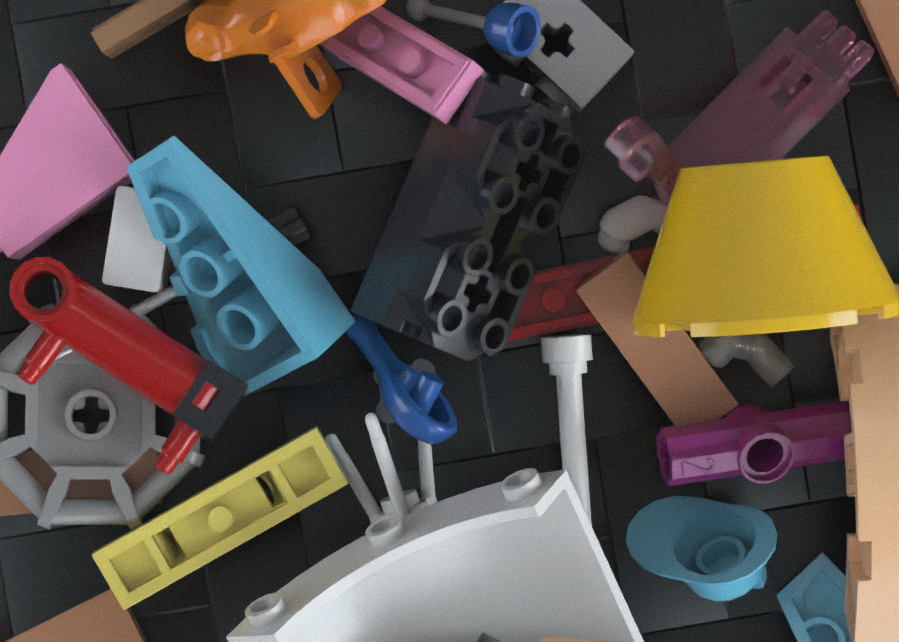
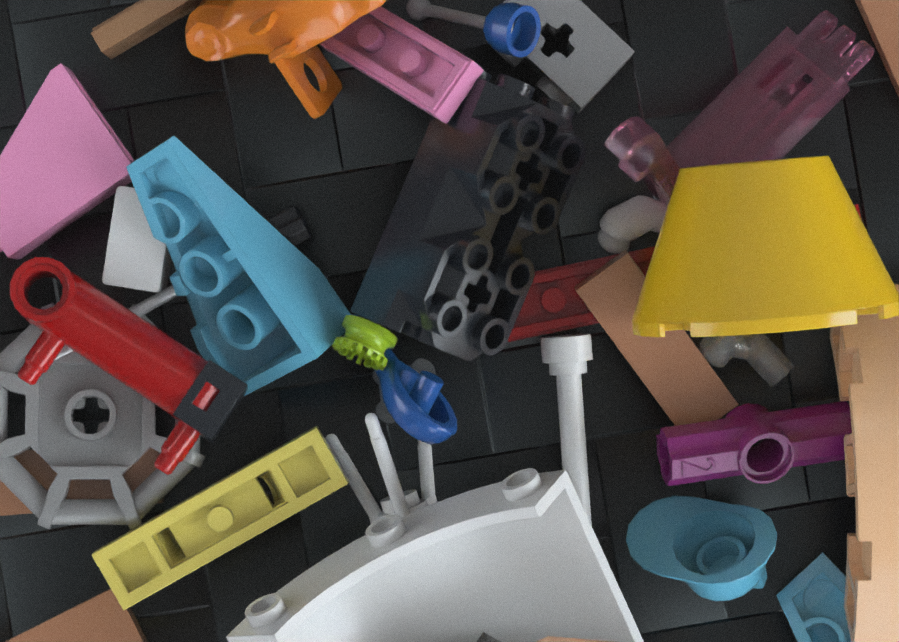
(366, 341): none -> lime bush

